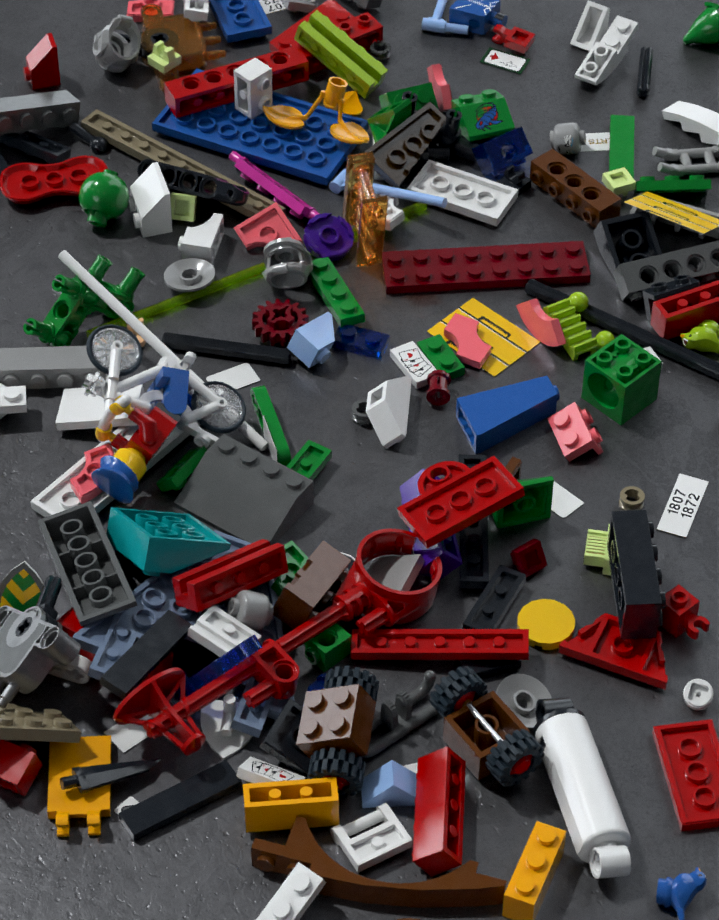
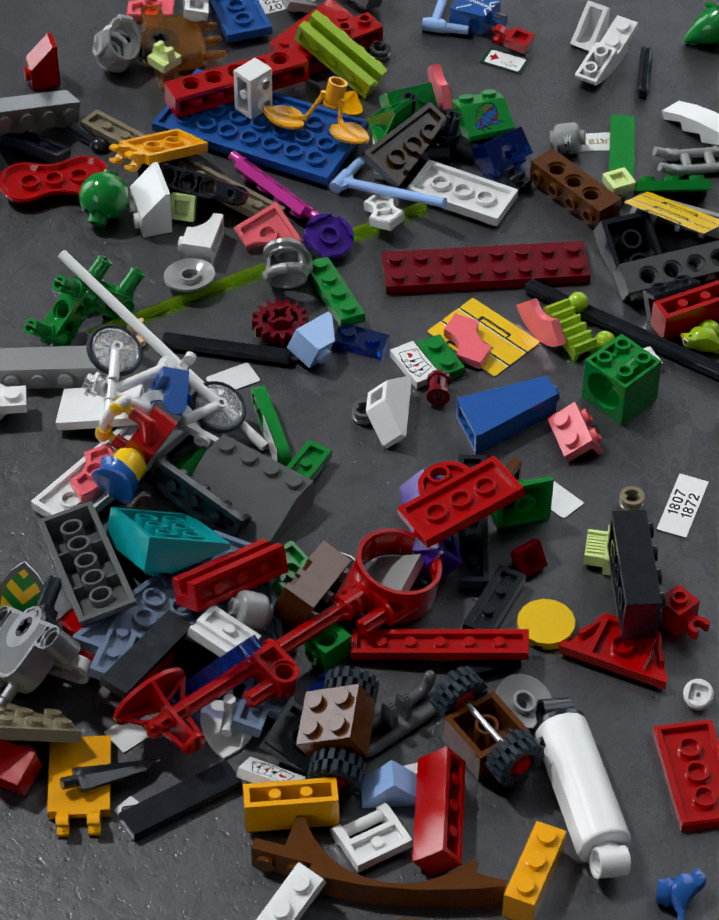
(157, 148): none -> light orange tile
(195, 498): none -> black hinge
(364, 209): clear orange fence -> none

